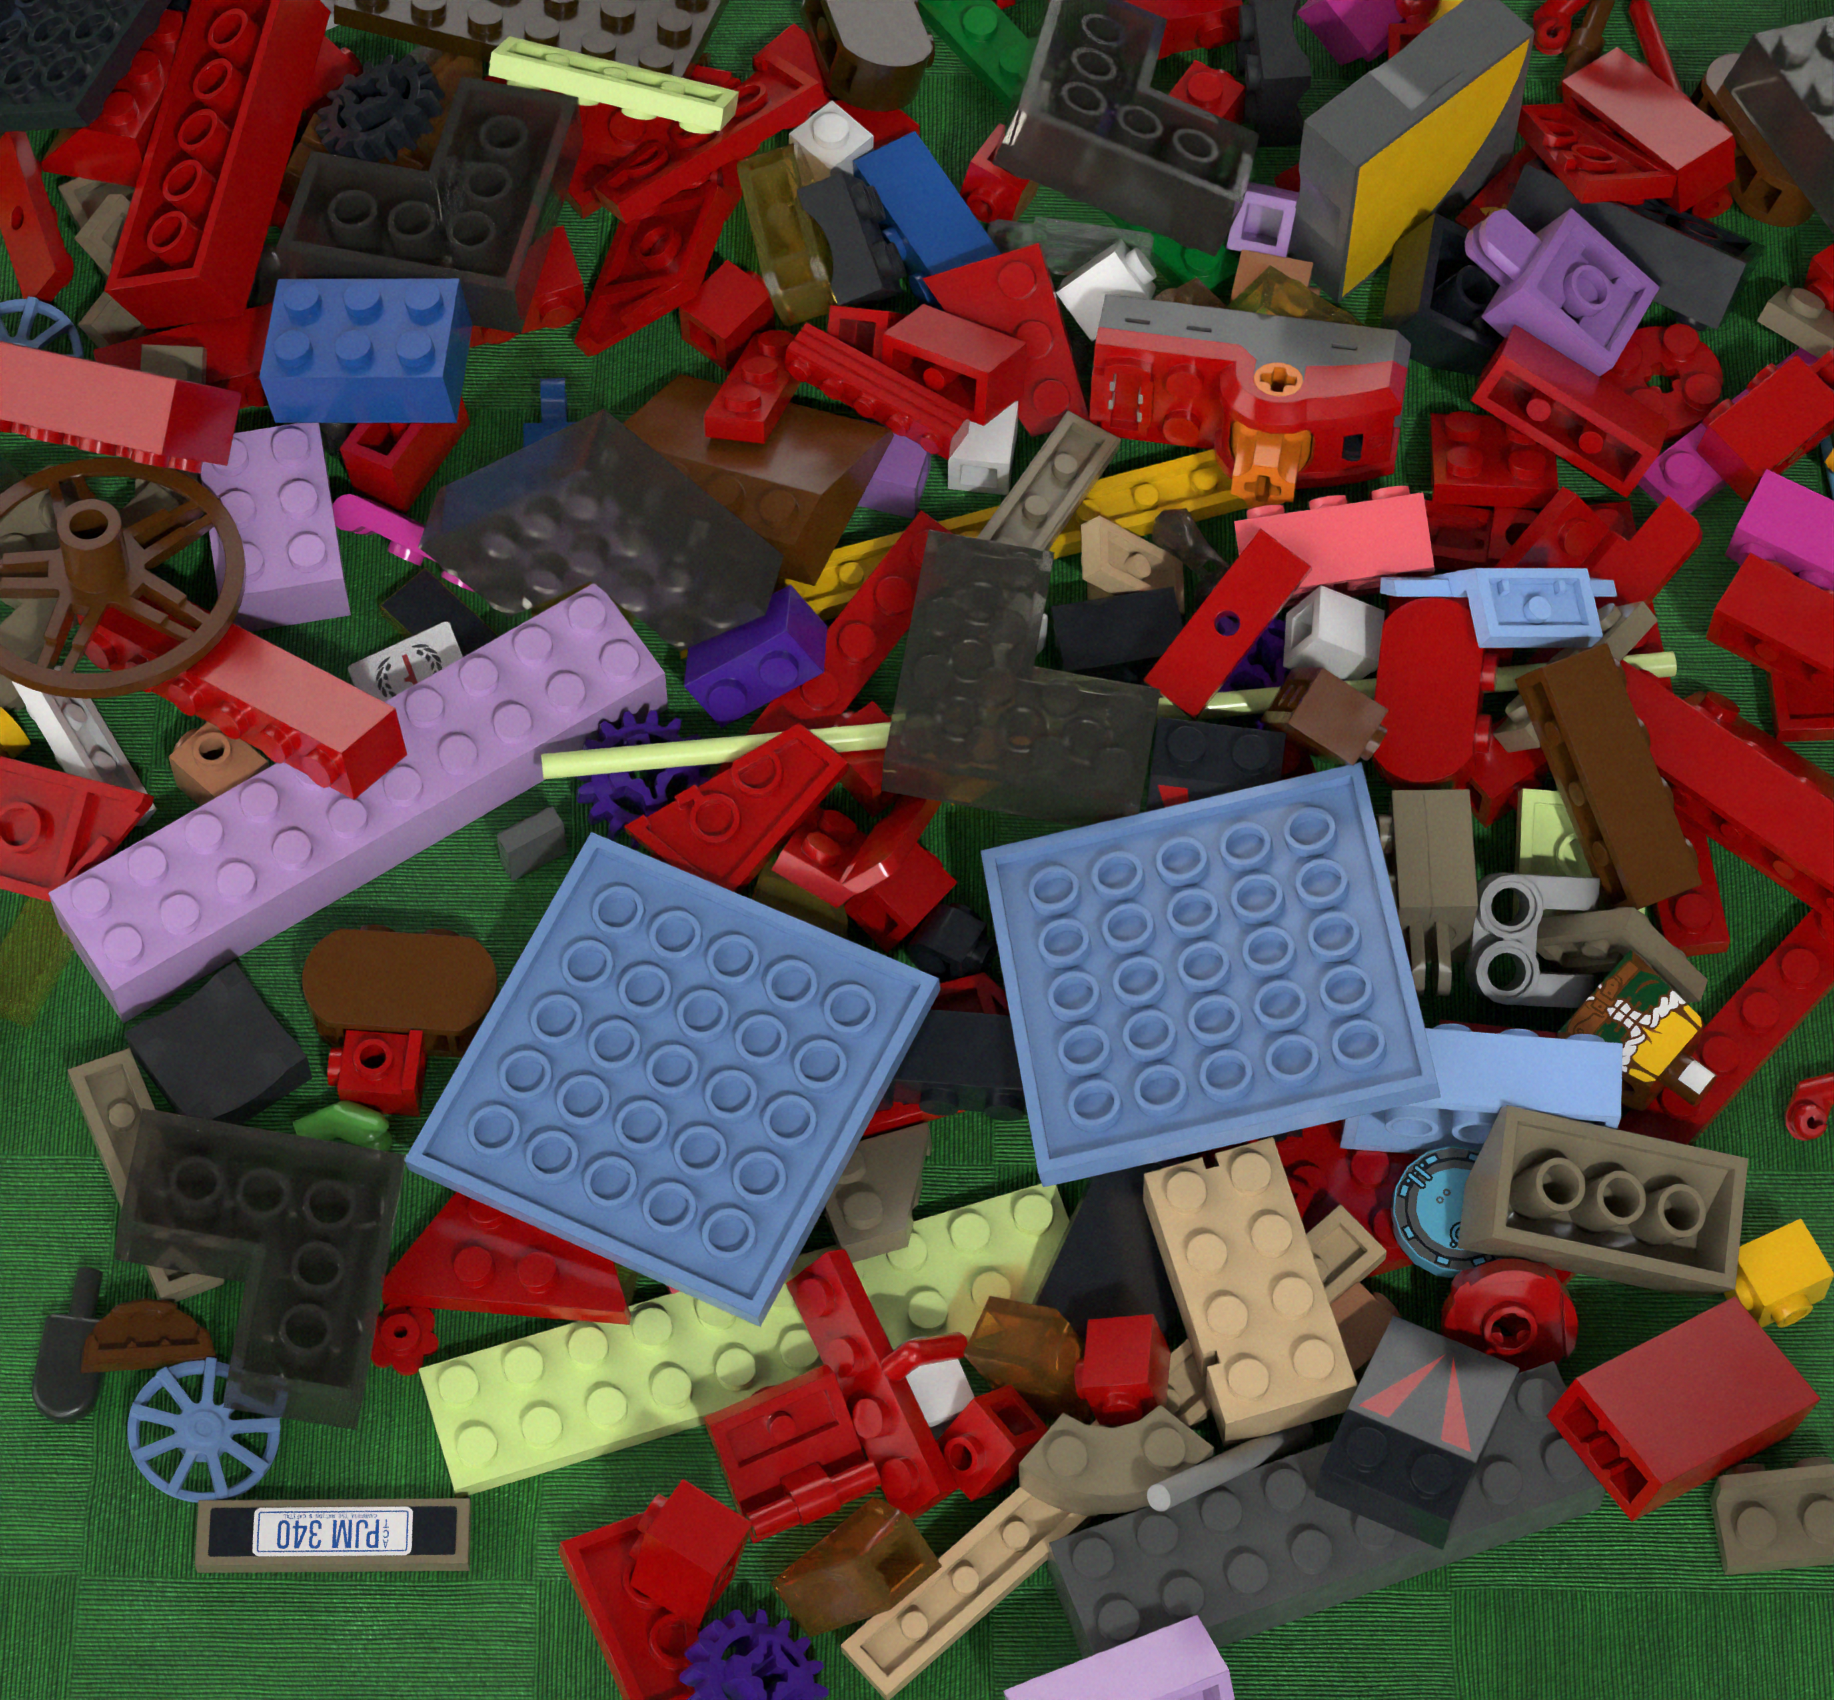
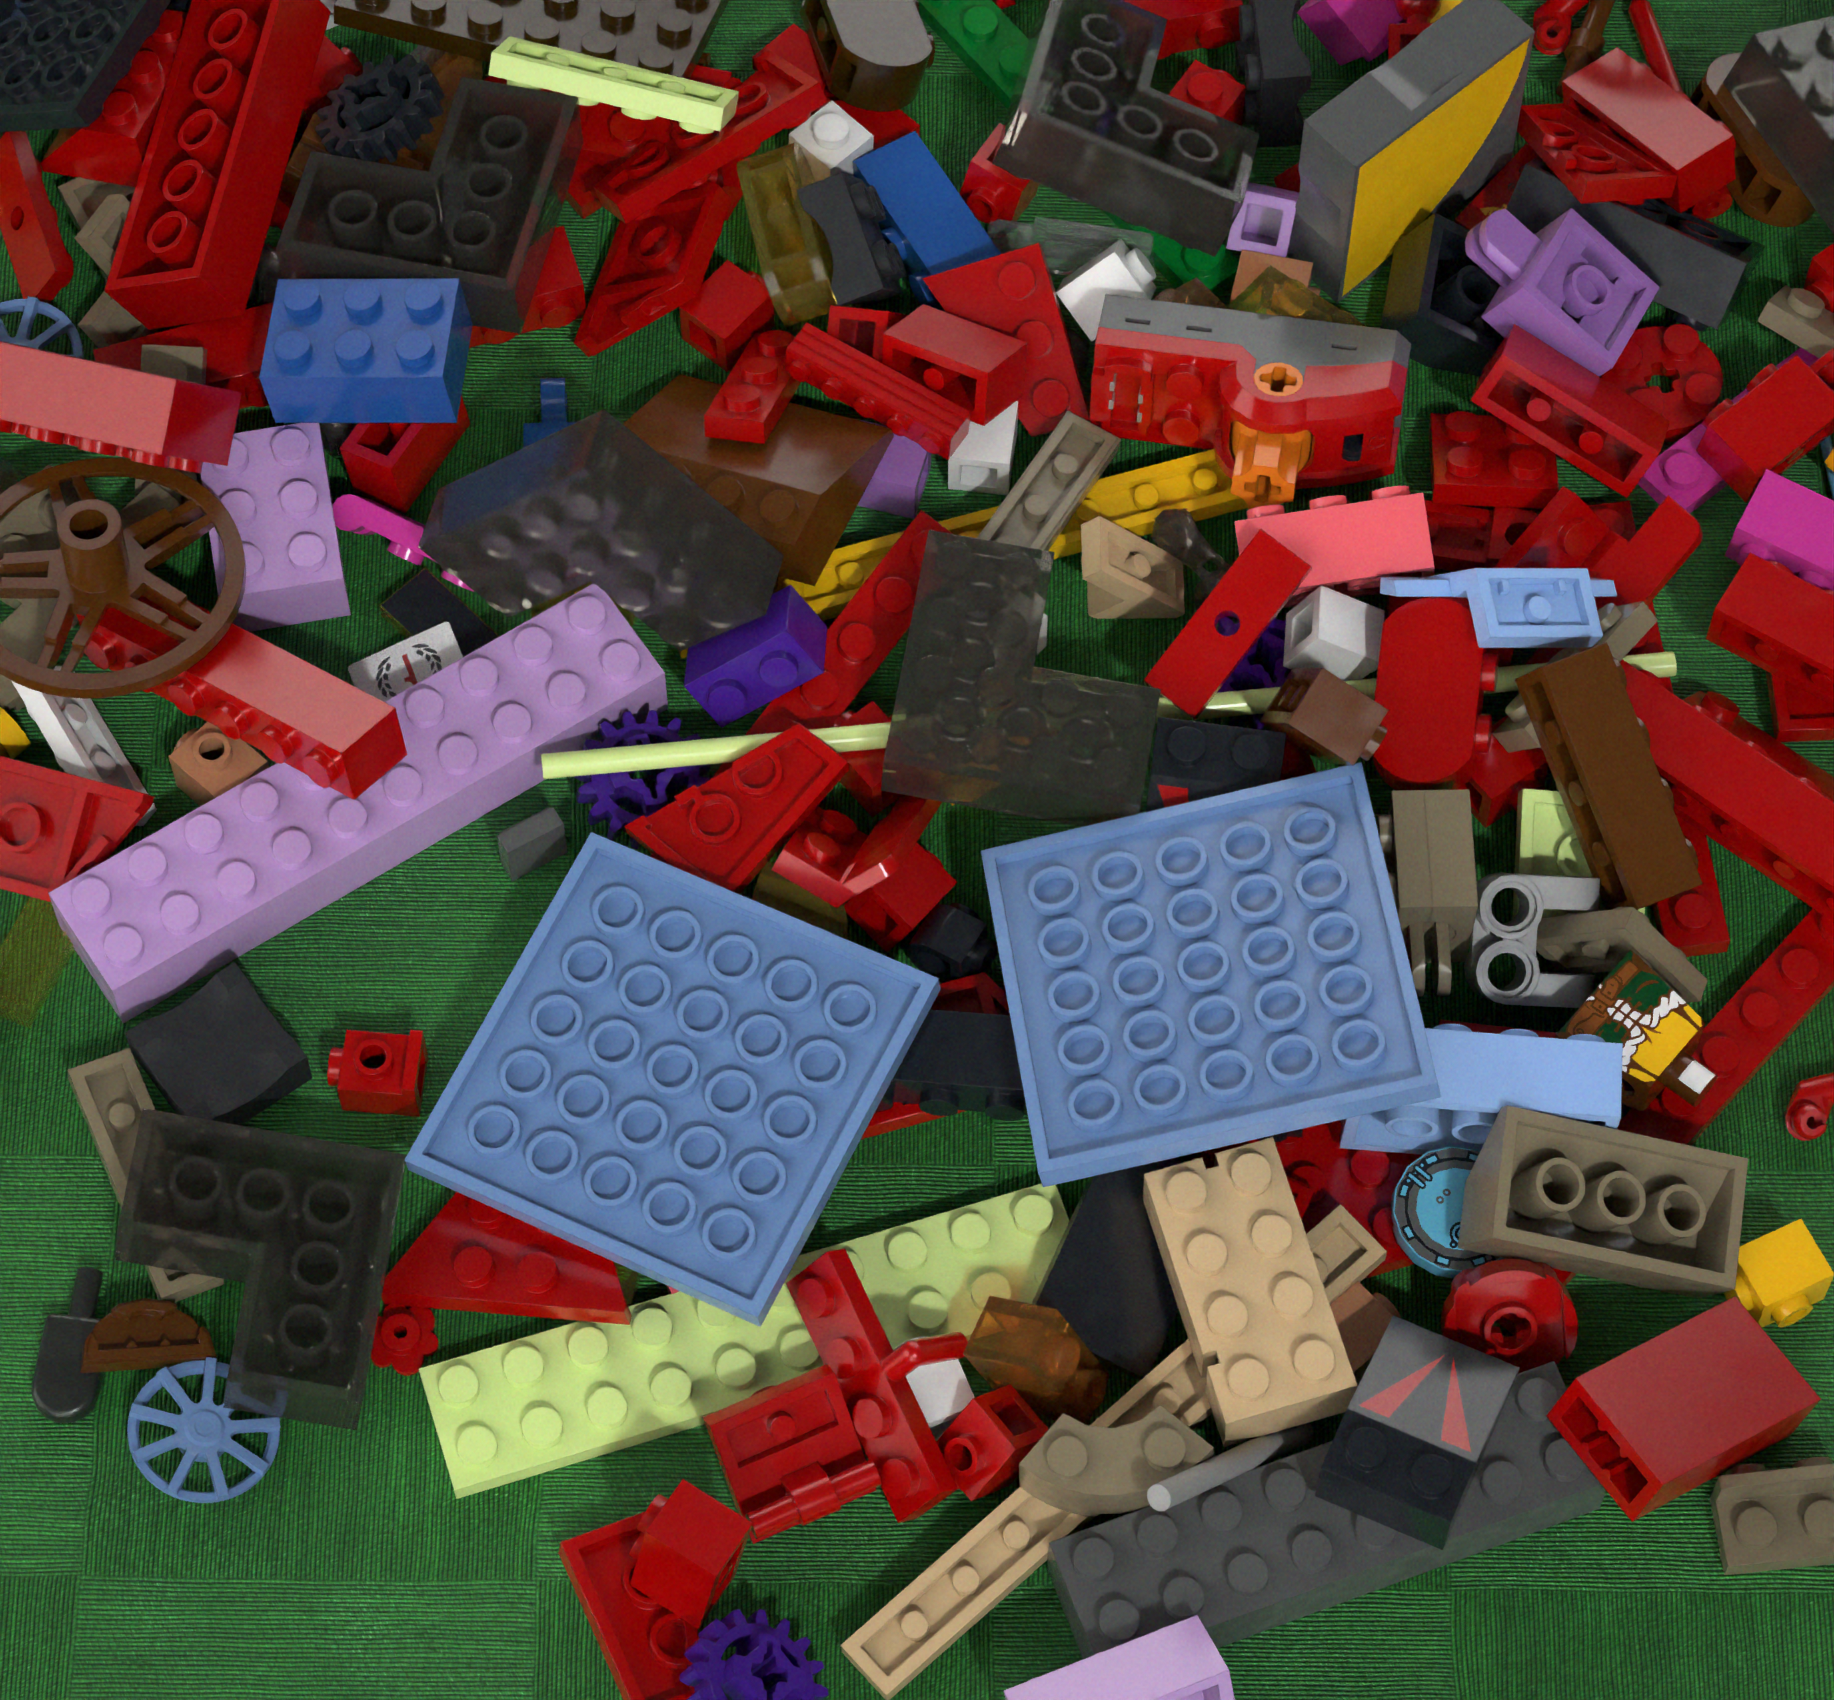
(333, 1535): tile -> none
(349, 1122): bright green arm -> none
(400, 984): reddish brown brick -> none
(857, 1570): clear orange slope -> none
(878, 1192): dark tan wing -> none
(1115, 635): black brick -> none
(1123, 1368): red brick -> none

